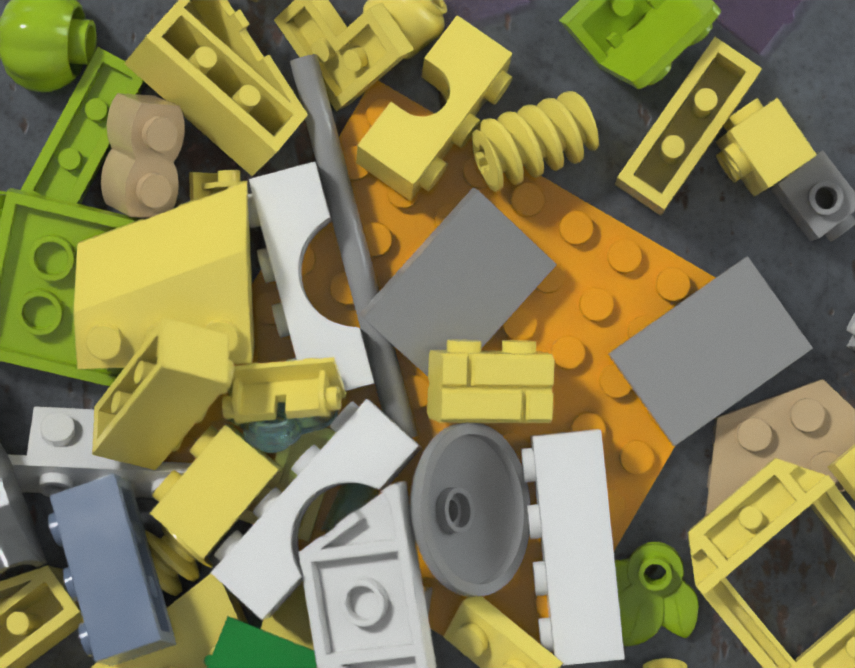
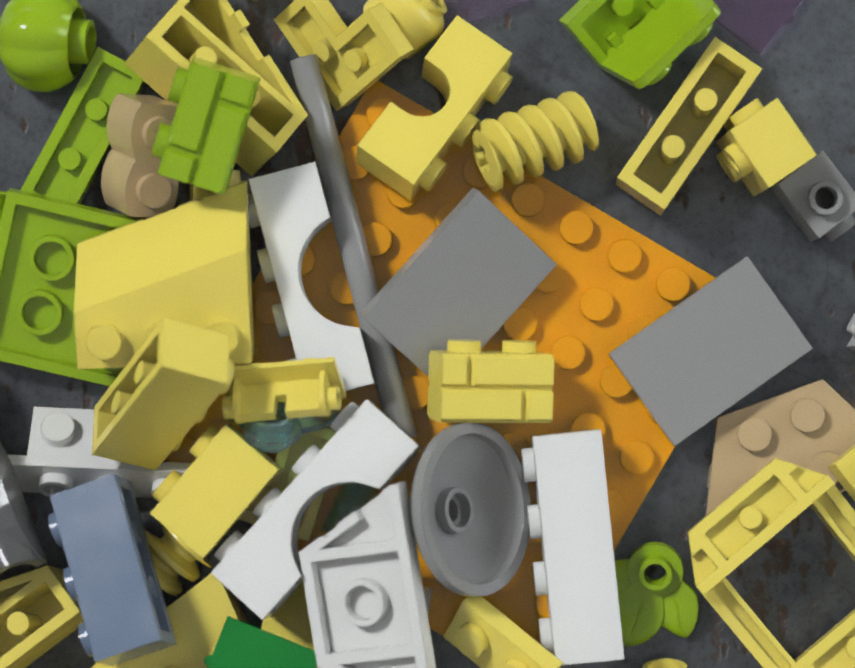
(206, 124): none -> lime brick

